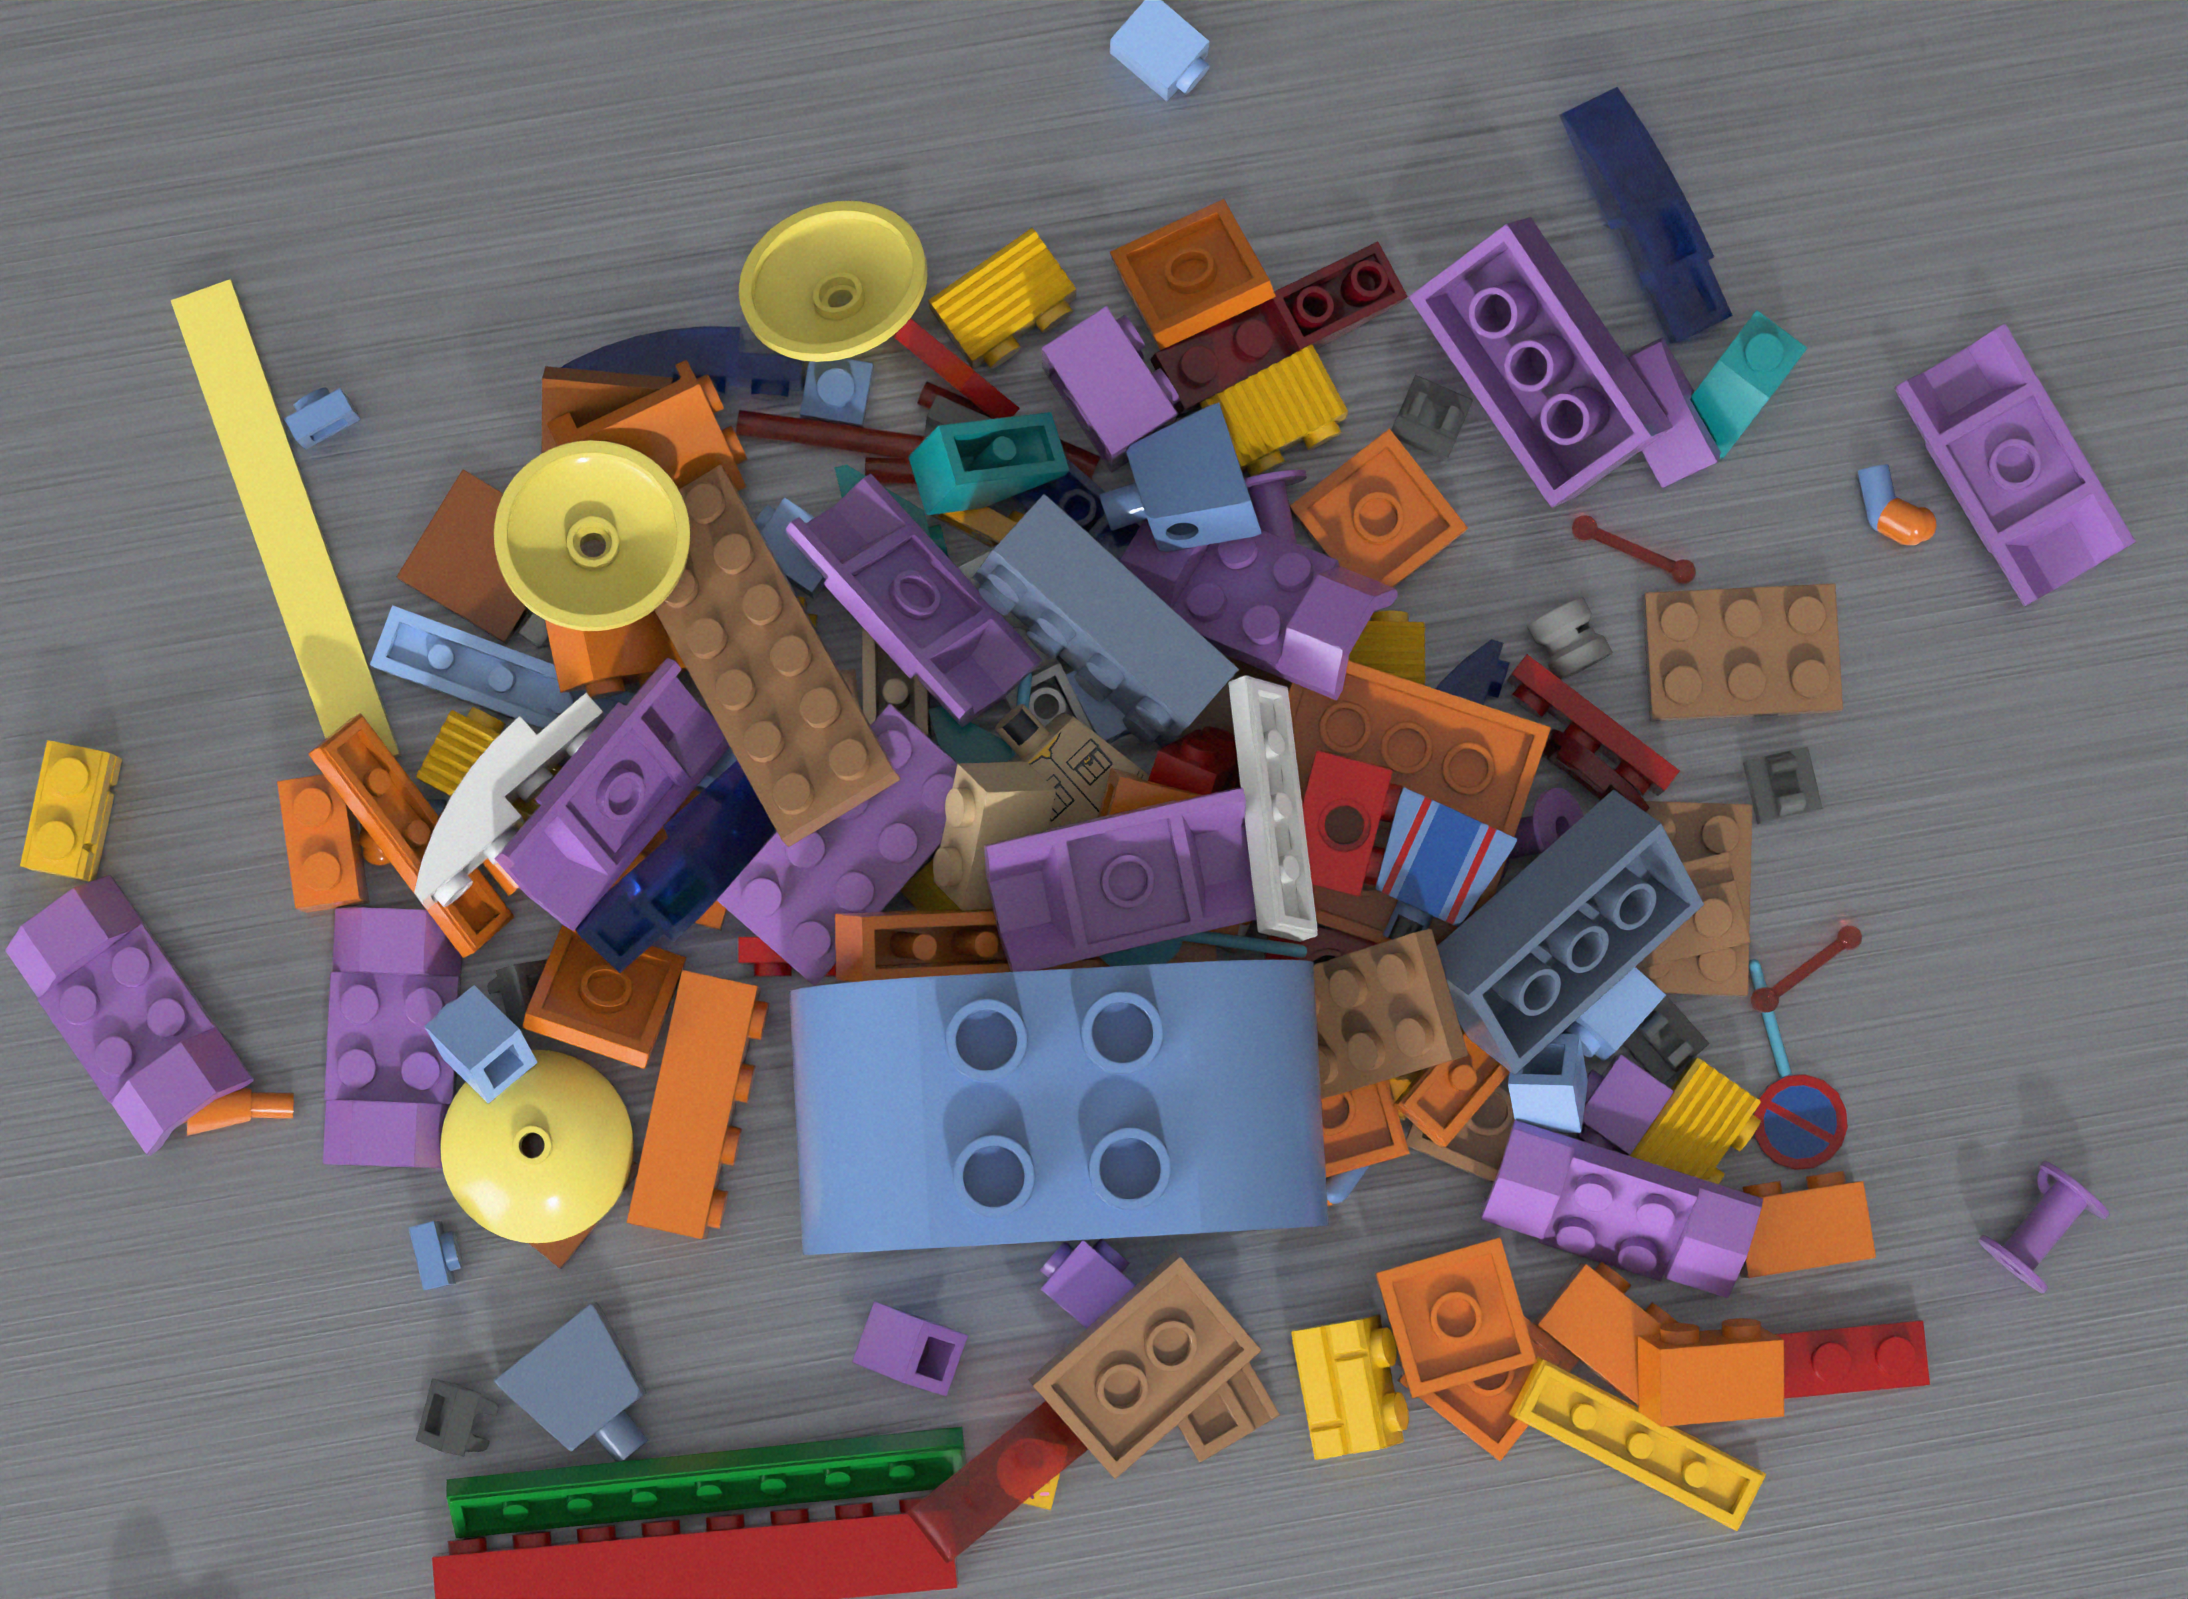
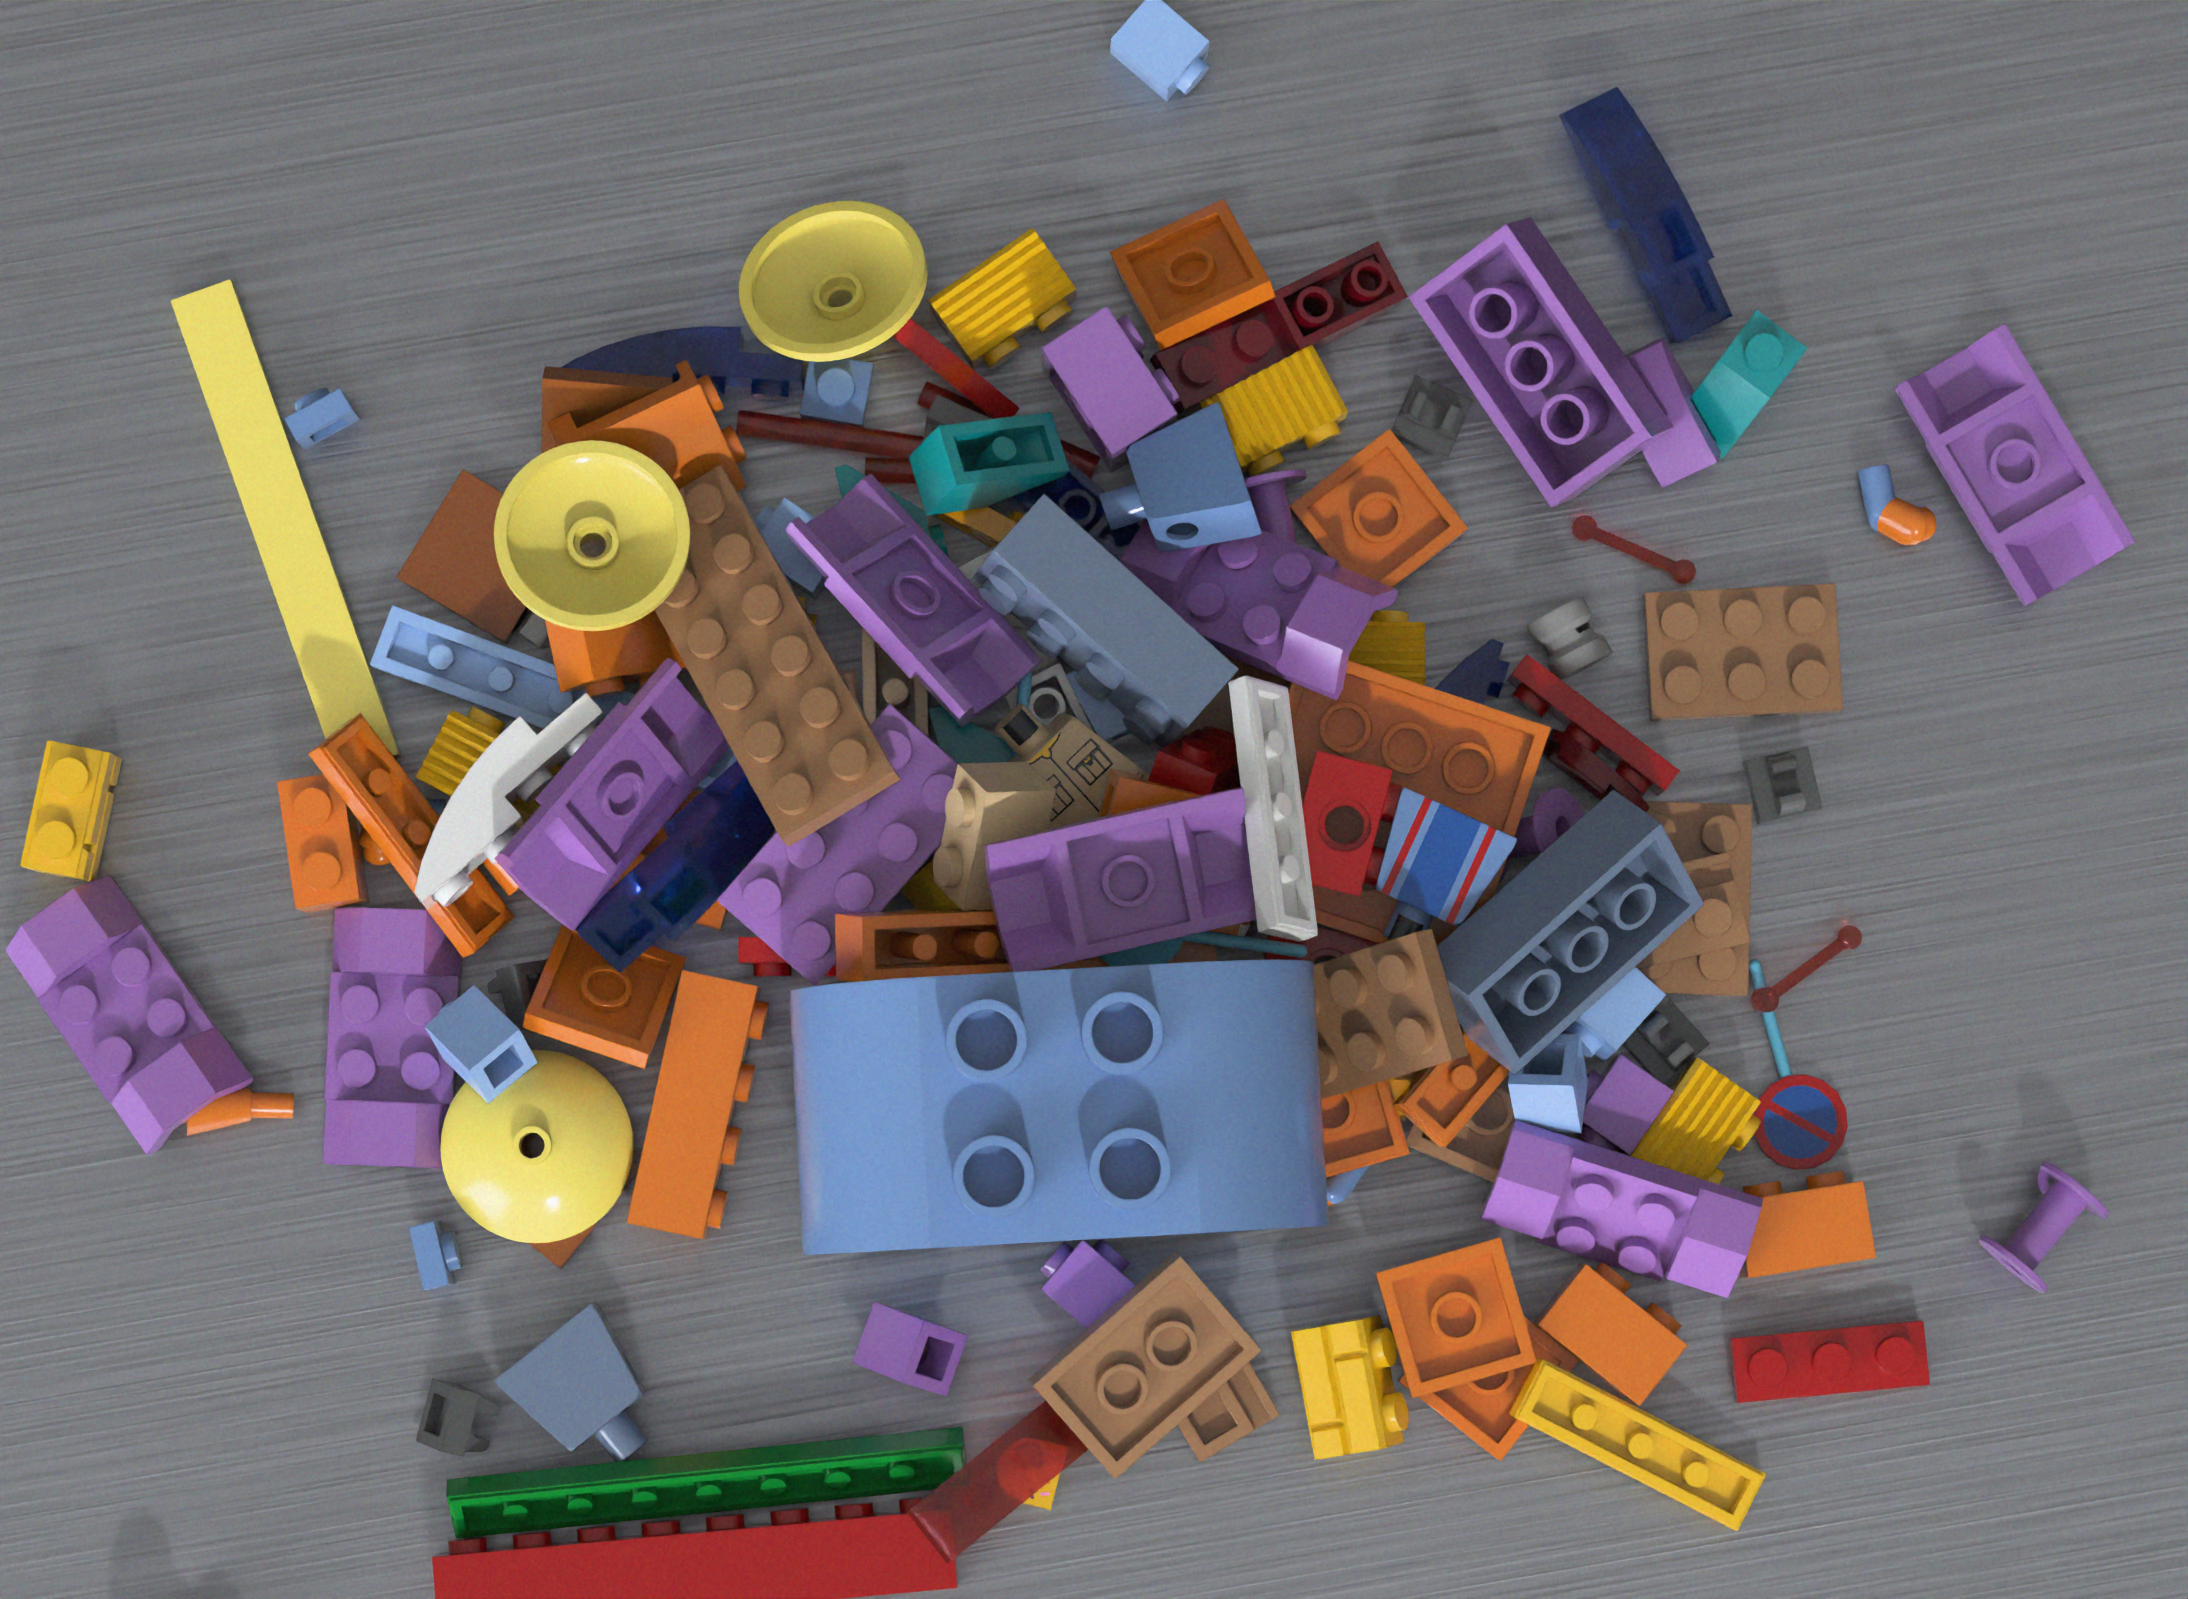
(1710, 1373): orange brick -> none

